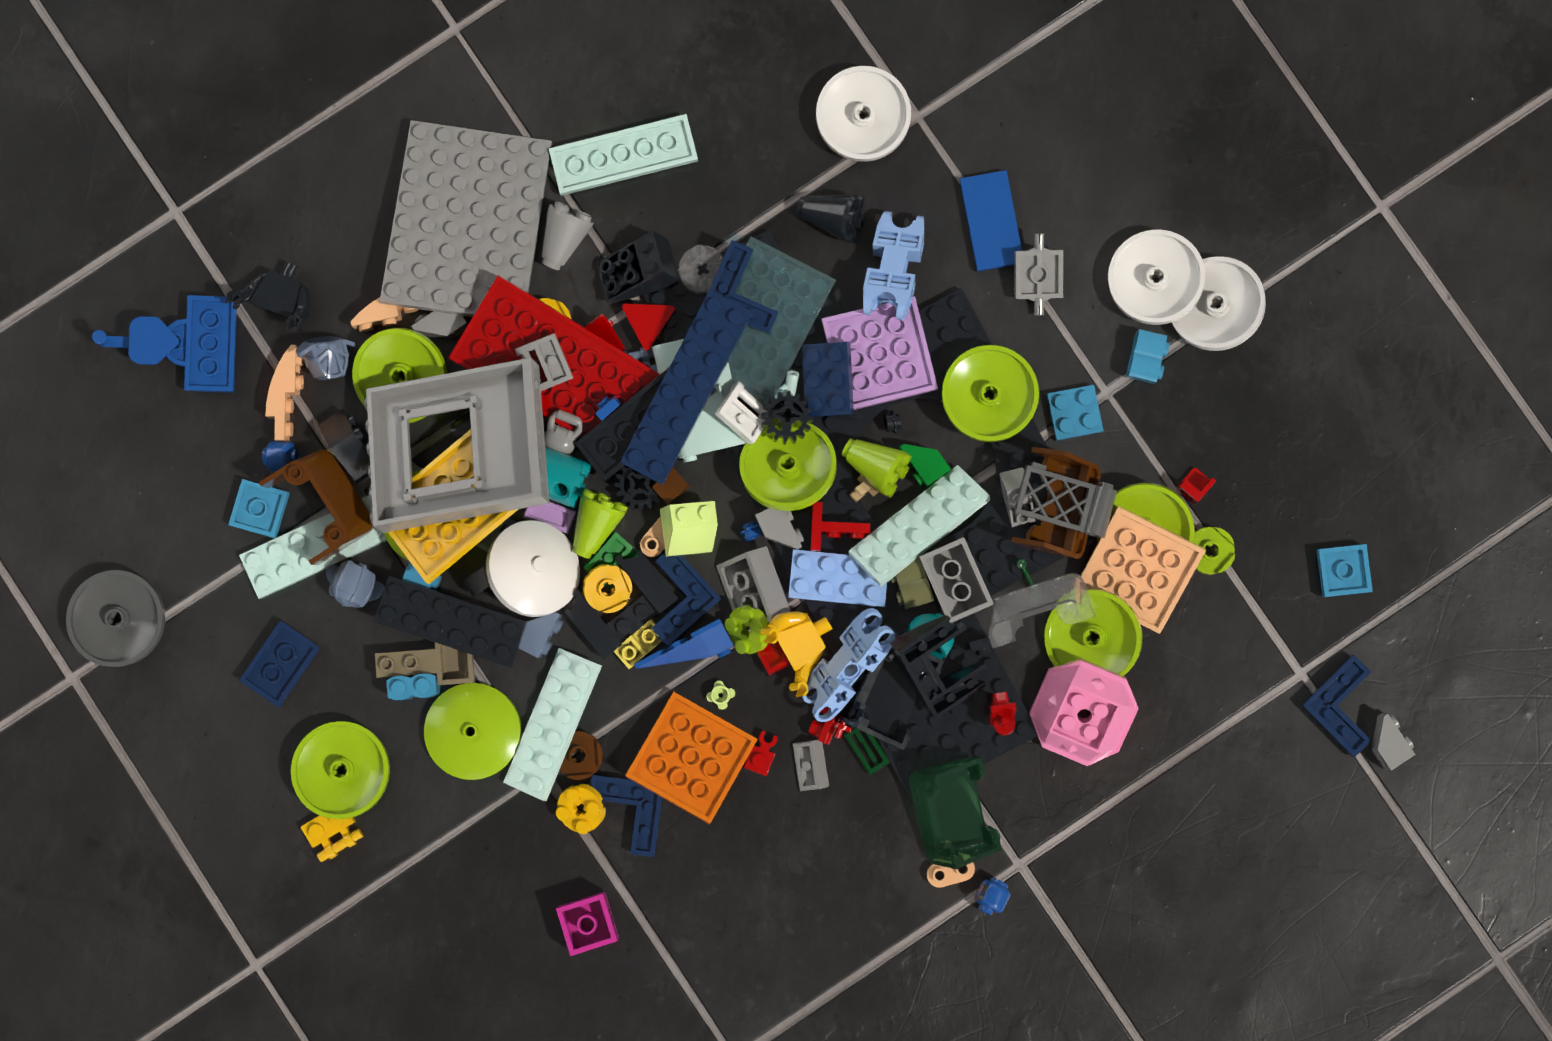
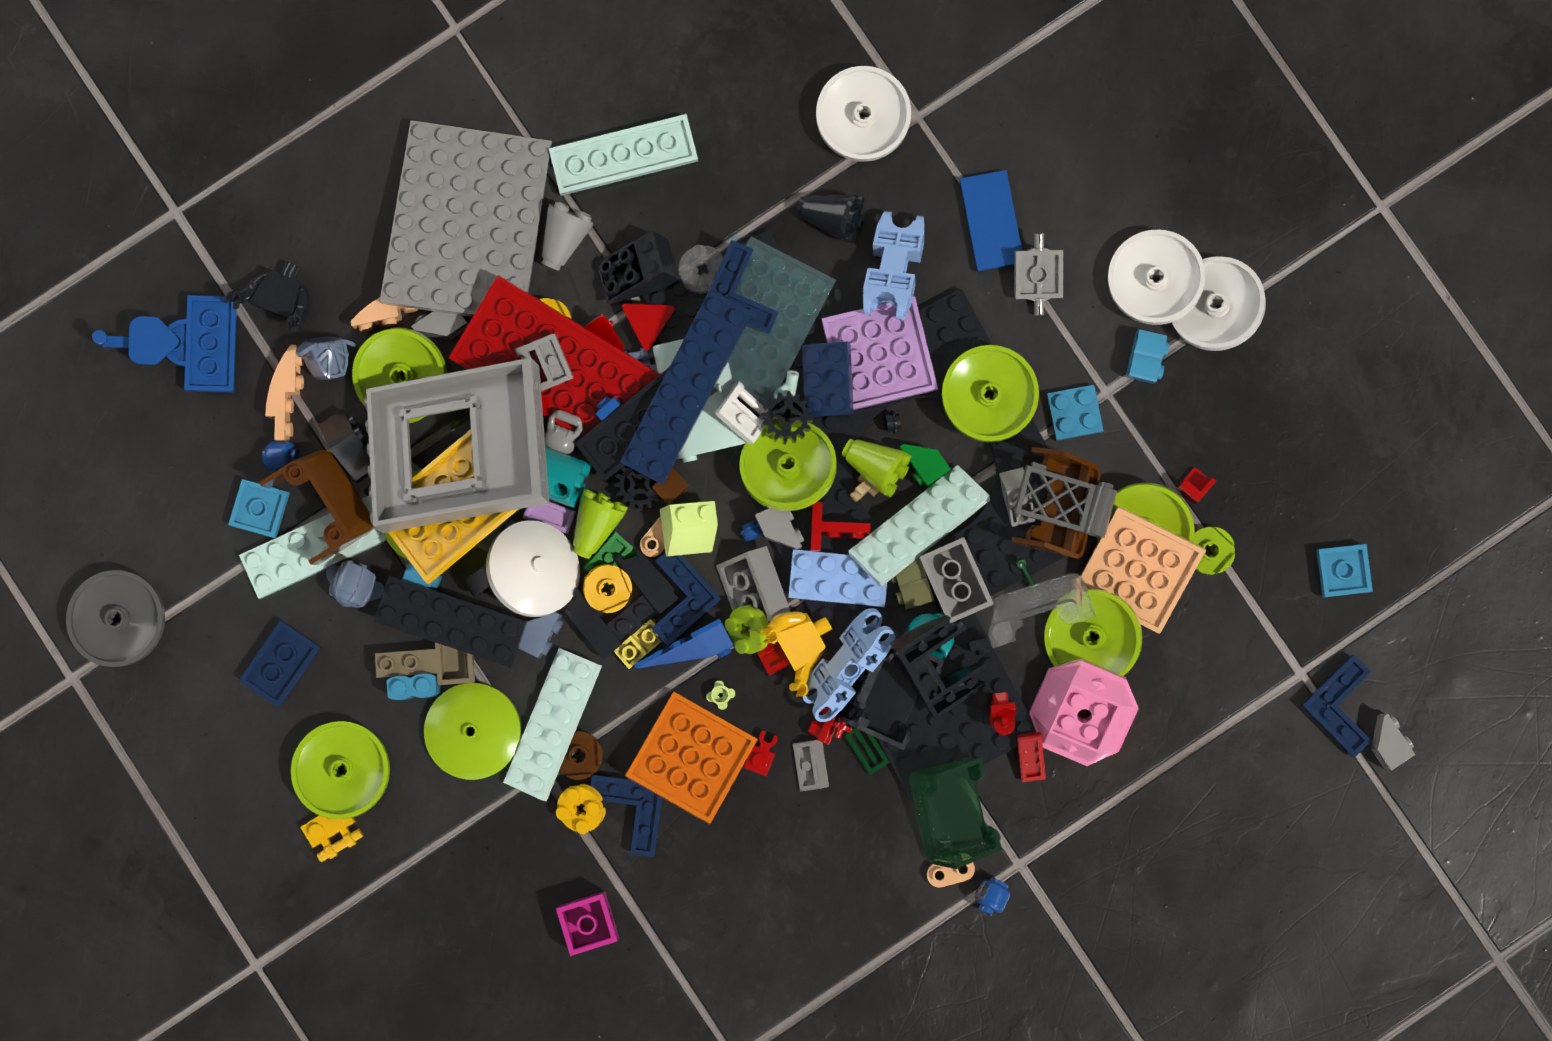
(1031, 756): none -> red plate

